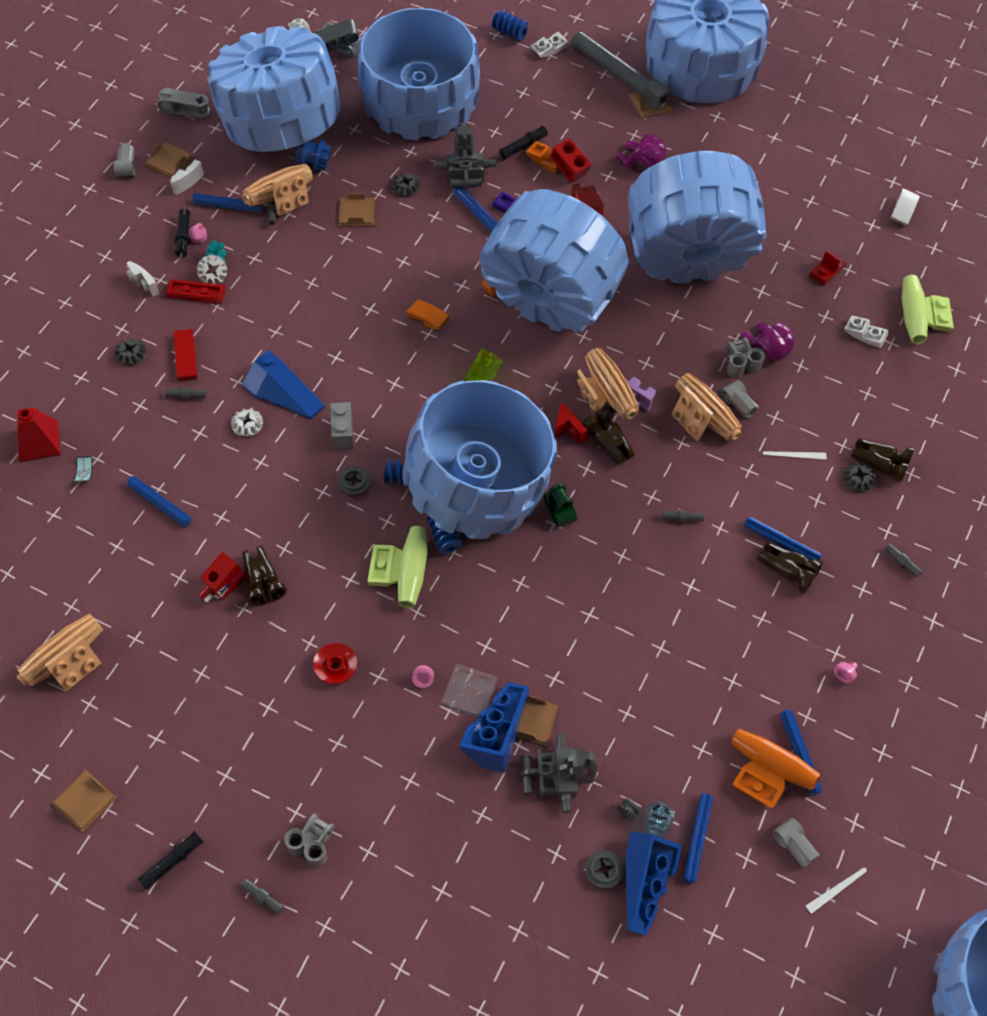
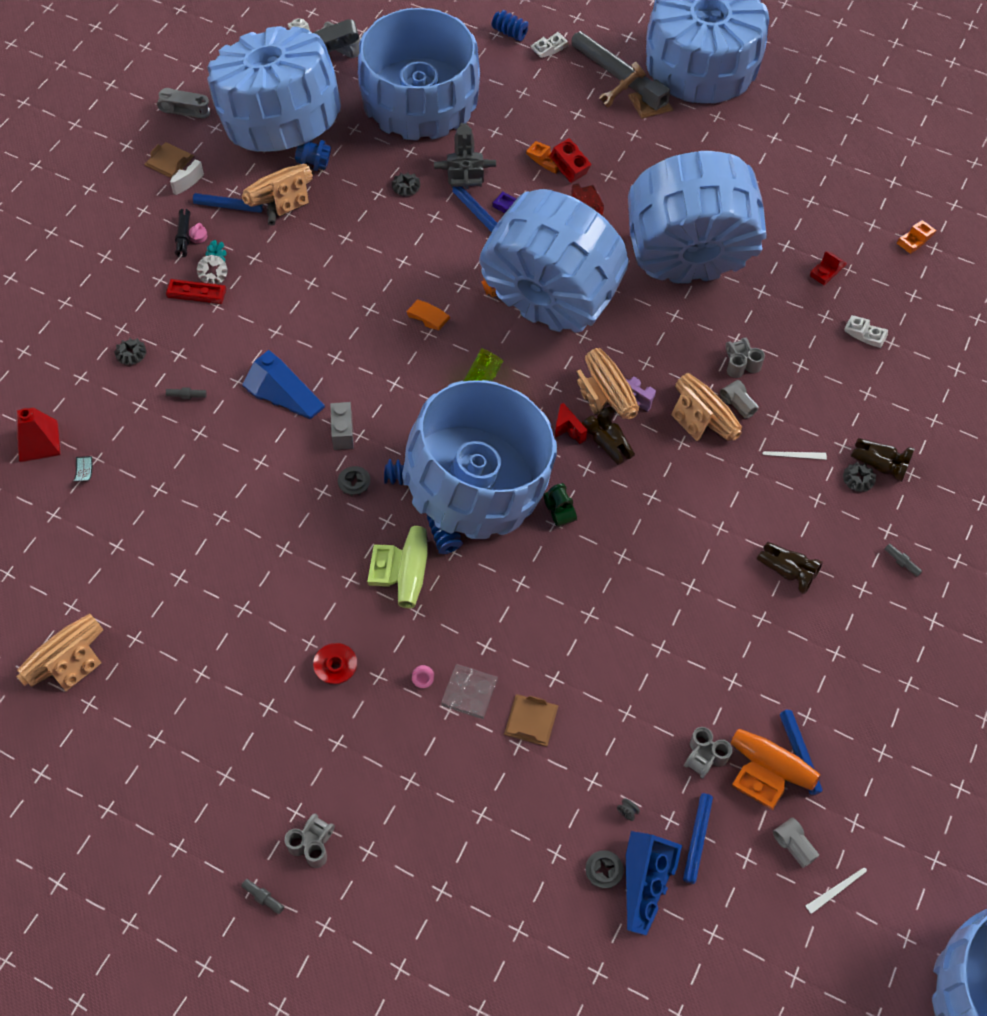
(84, 800): medium nougat piece -> none
(125, 165): light grey piece -> none
(142, 278): white slope -> none
(159, 501): blue axle -> none
(168, 862): black pin -> none
(185, 355): red tile -> none
(221, 578): red torso -> none
(251, 427): white gear -> none
(260, 573): dark brown piece -> none
(356, 211): medium nougat piece -> none
(494, 732): blue wedge -> none
(520, 144): black pin -> none
(559, 772): dark grey piece -> none
(610, 96): none -> medium nougat piece
(649, 151): magenta hair -> none
(658, 819): clear light blue head -> none
(682, 516): dark grey bar -> none
(704, 754): none -> light grey piece
(774, 341): magenta hair -> none
(781, 539): blue axle -> none
(846, 672): bright pink tile -> none
(904, 207): white slope -> none
(916, 237): none -> orange slope
(923, 311): yellowish green plate -> none

